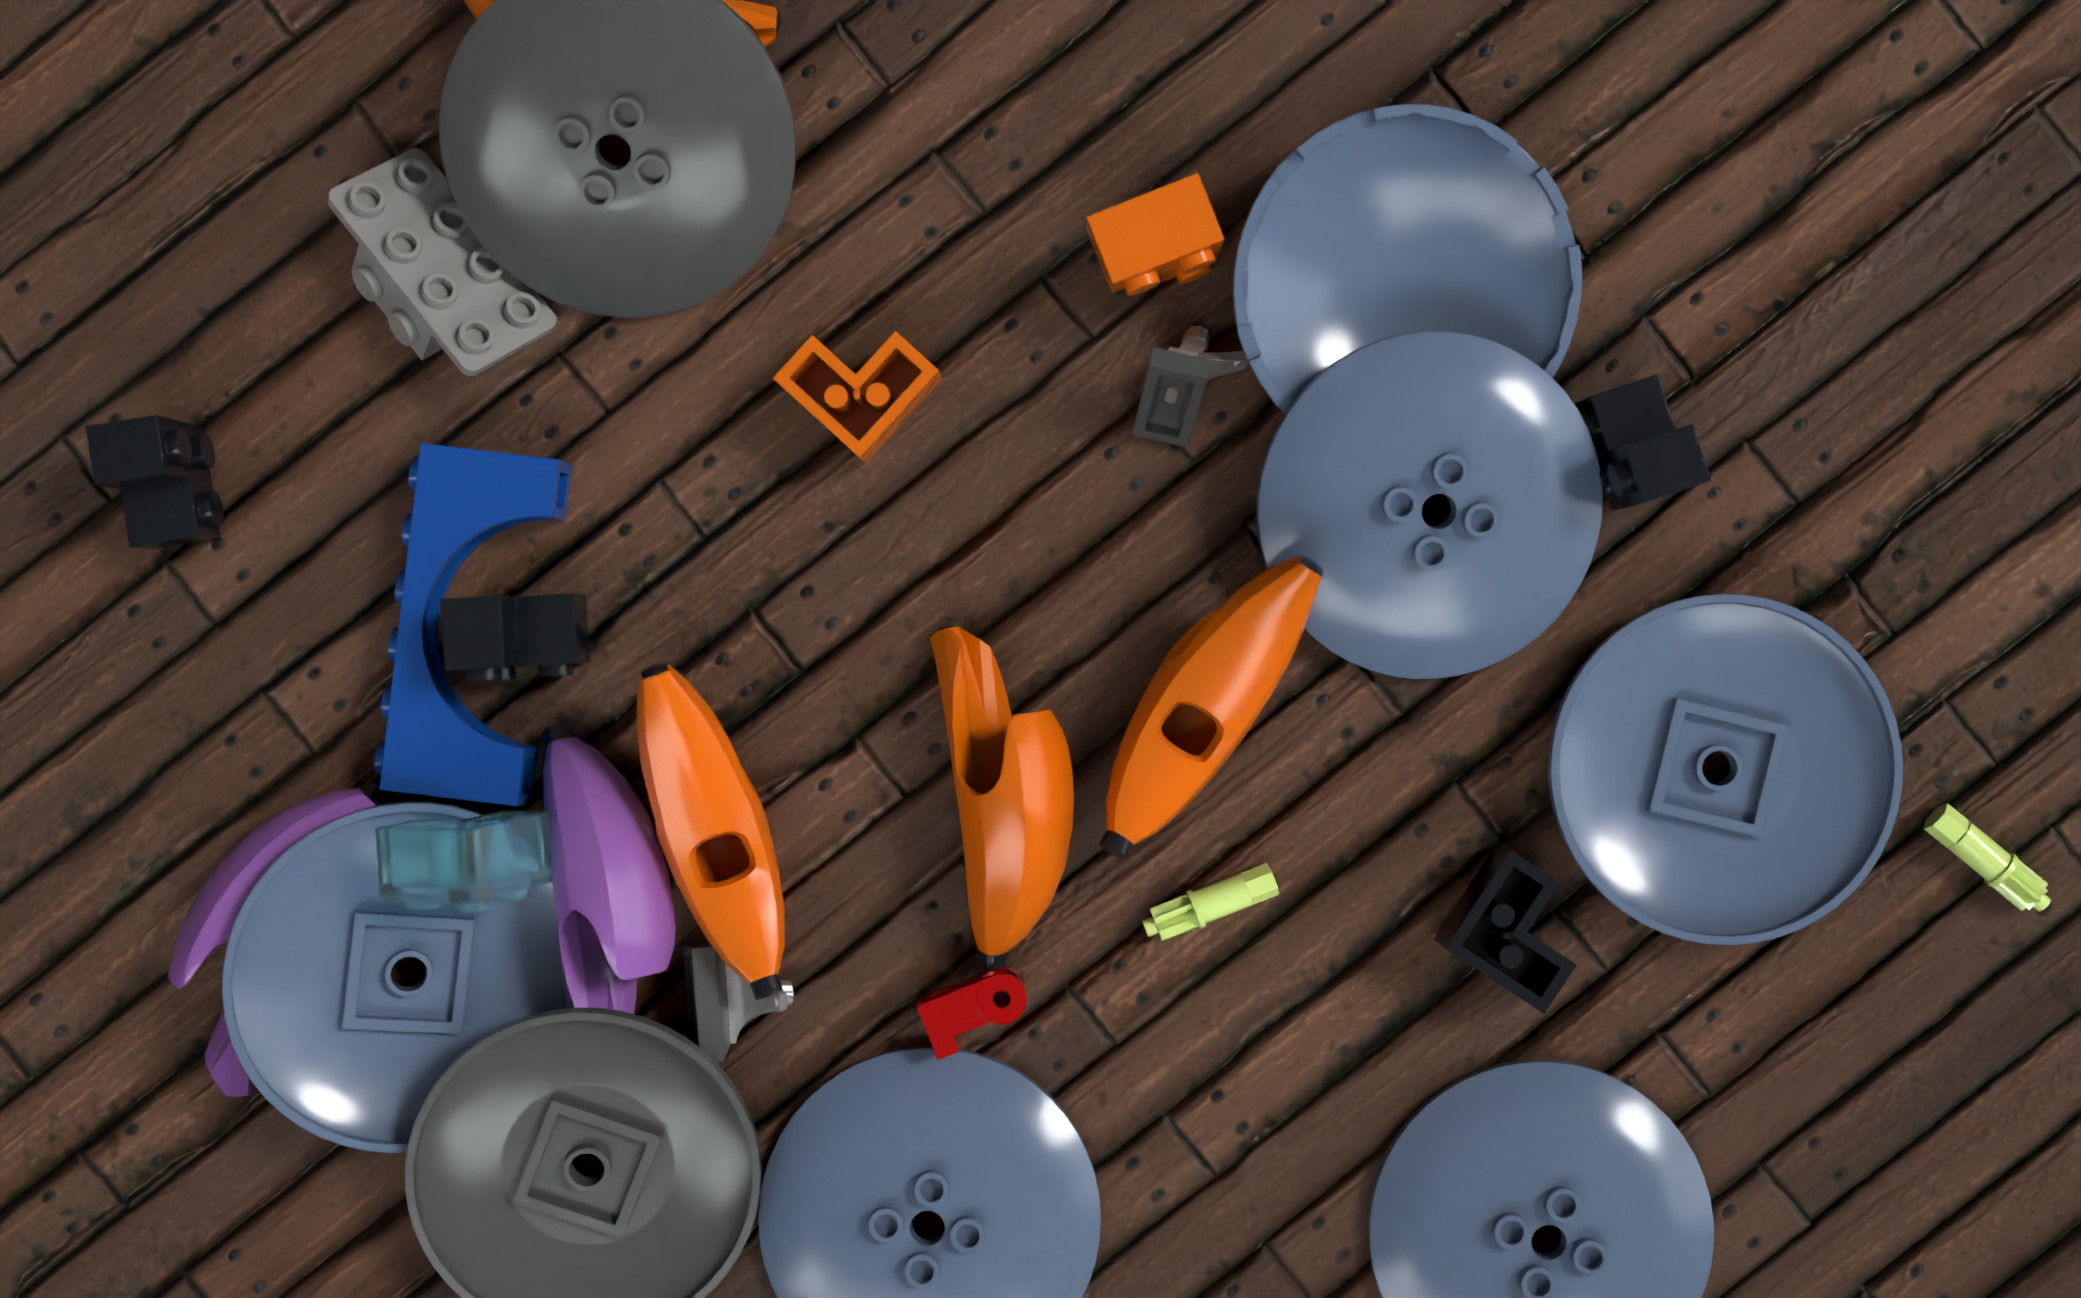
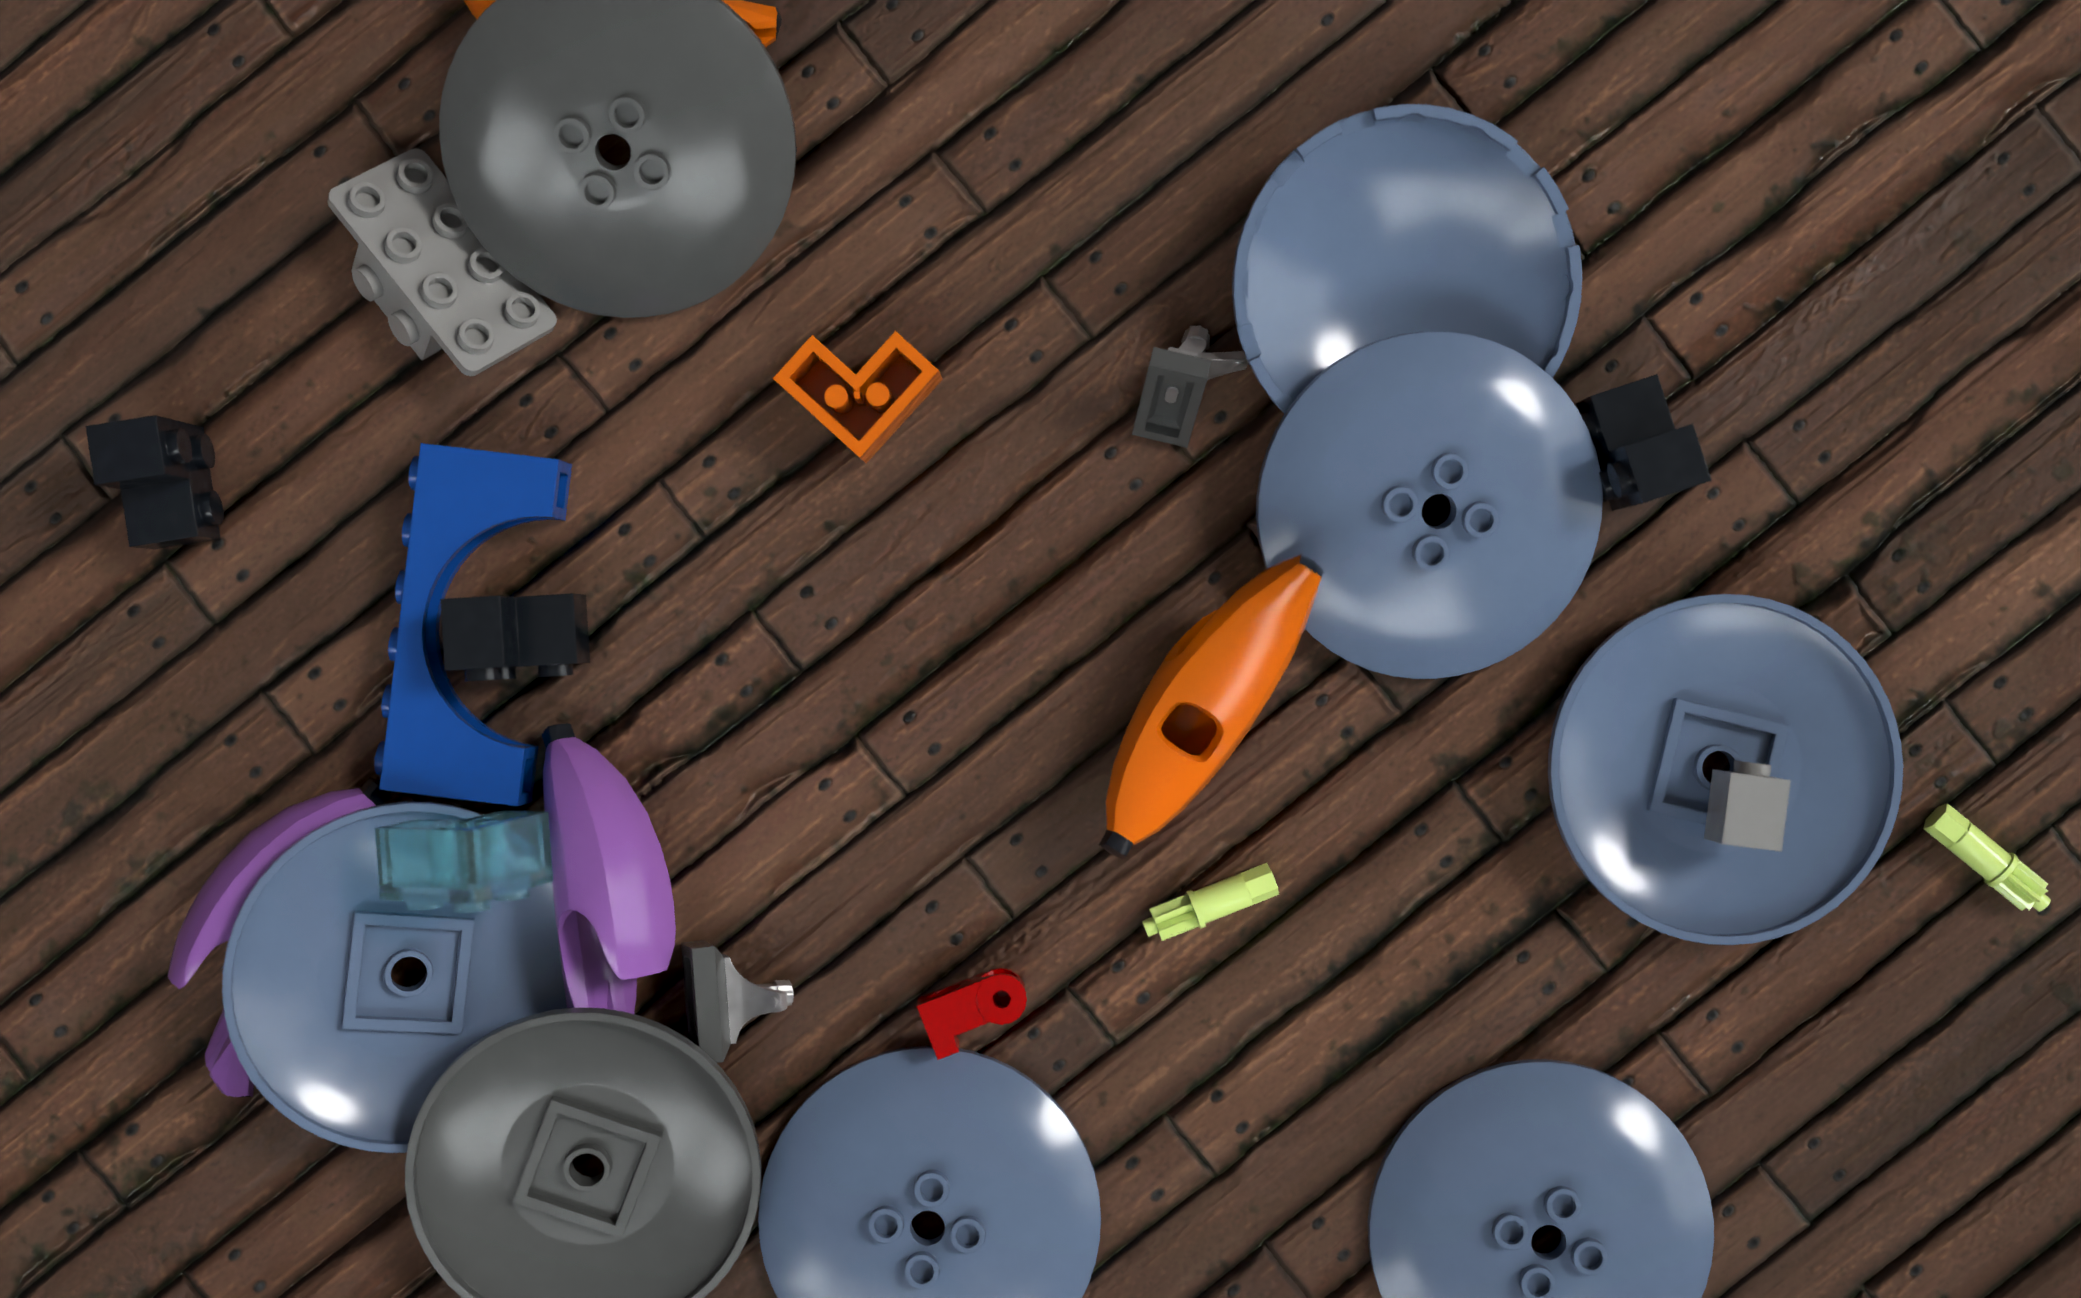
(711, 827): orange piece -> none
(1010, 795): orange piece -> none
(1157, 234): orange brick -> none
(1493, 925): black brick -> none
(1747, 807): none -> light grey brick

